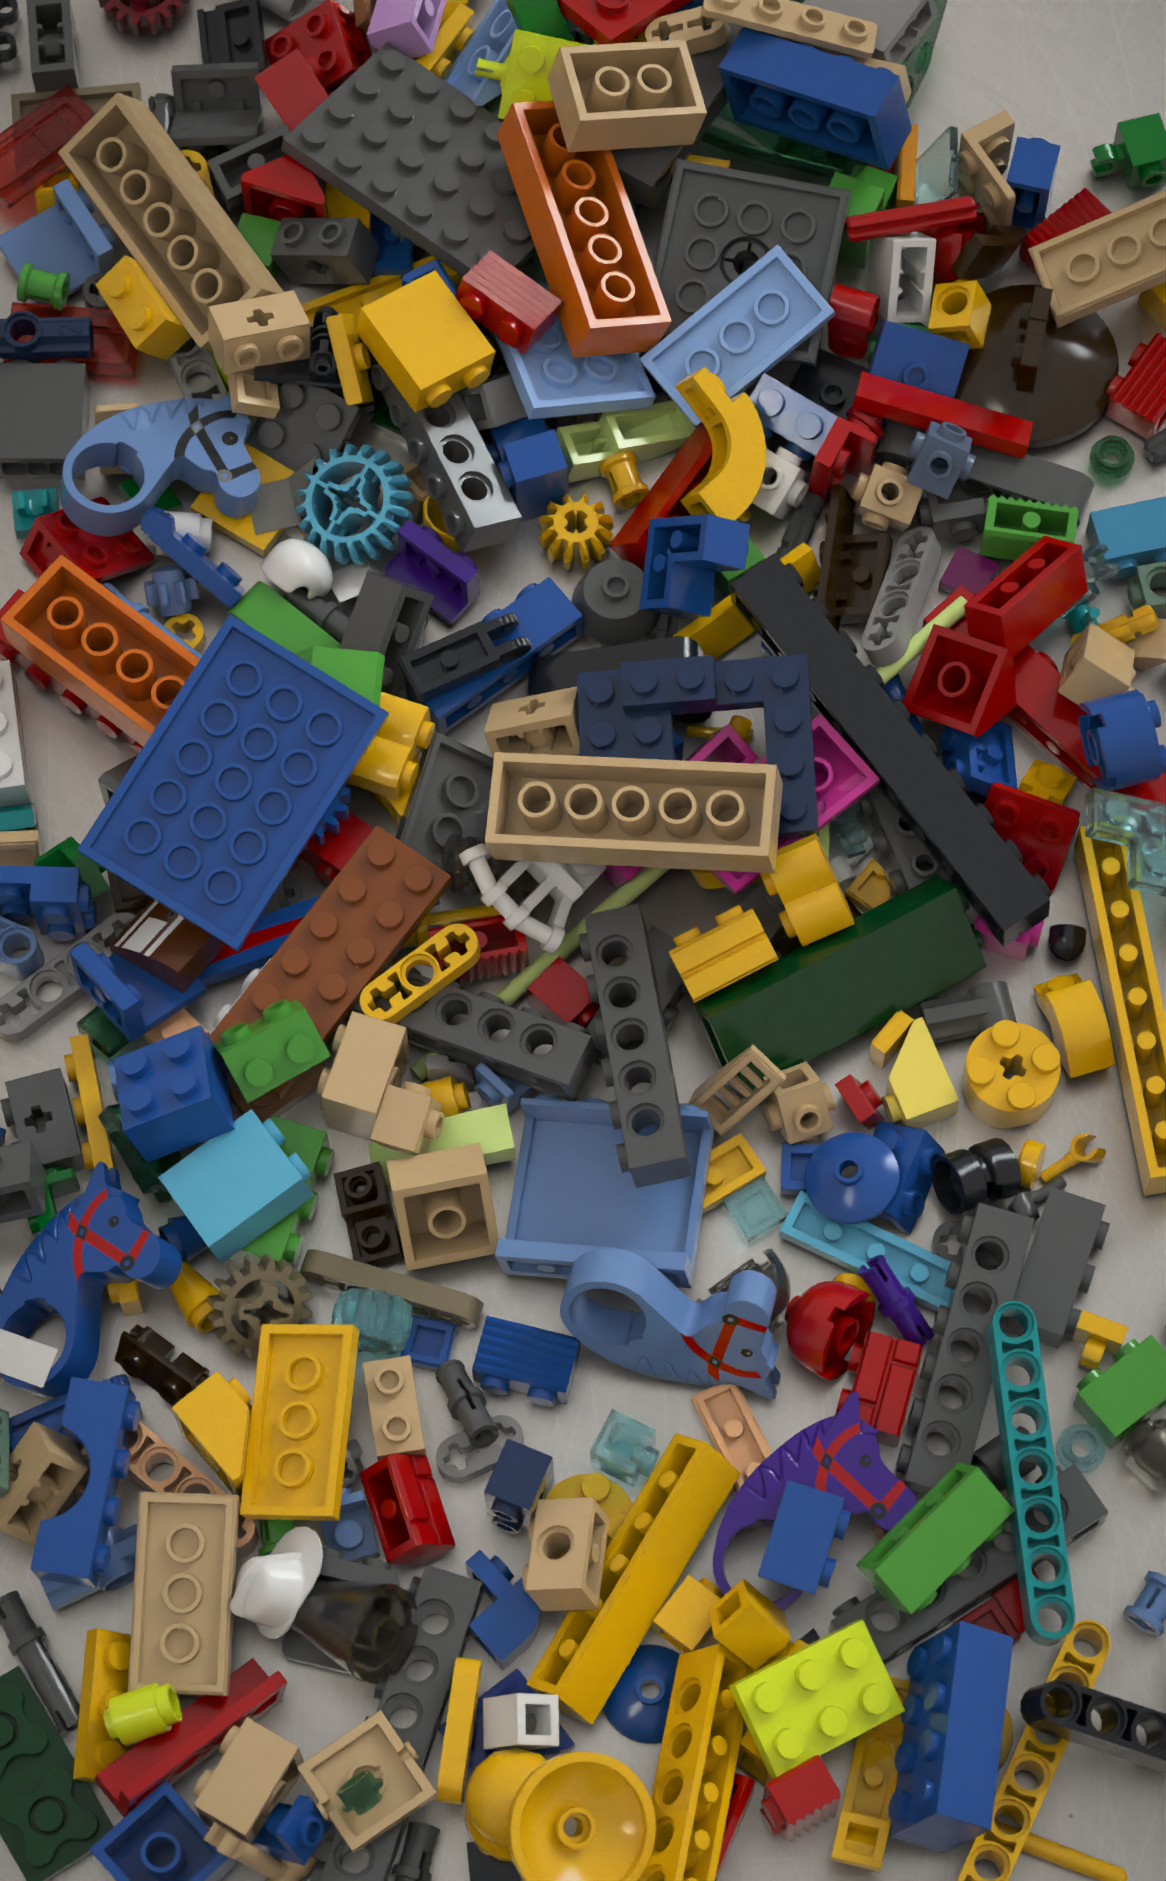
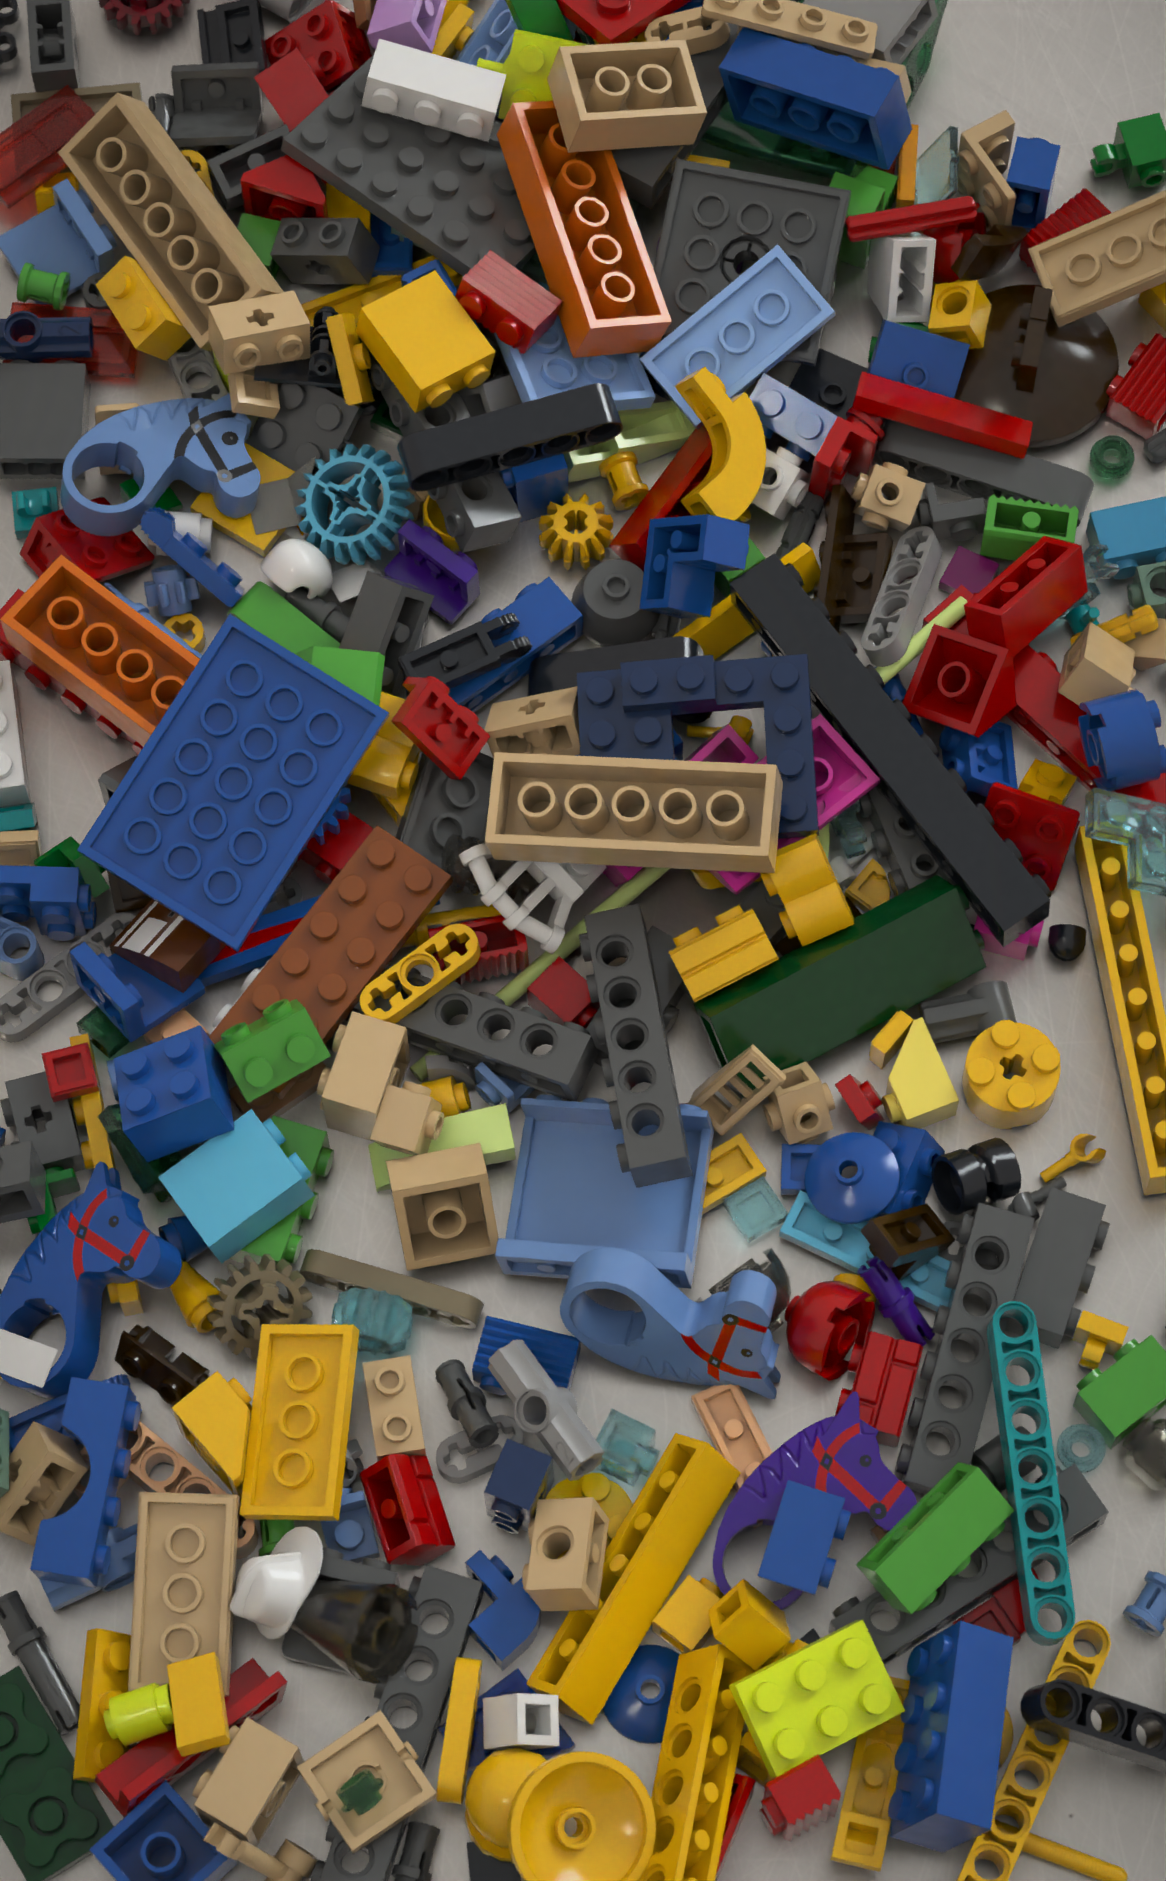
(70, 1072): none -> red tile
(198, 1704): none -> yellow tile
(292, 1831): blue bracket -> none
(369, 1215): dark brown slope -> none
(430, 1342): blue tile -> none
(433, 90): none -> white brick
(440, 726): none -> red bracket
(509, 437): none -> black beam
(560, 1428): none -> light grey piece
(853, 320): red piece -> none
(907, 1238): none -> dark brown slope
(940, 458): sand blue brick -> none
(1031, 1162): yellow tile -> none
(1076, 1023): yellow brick -> none

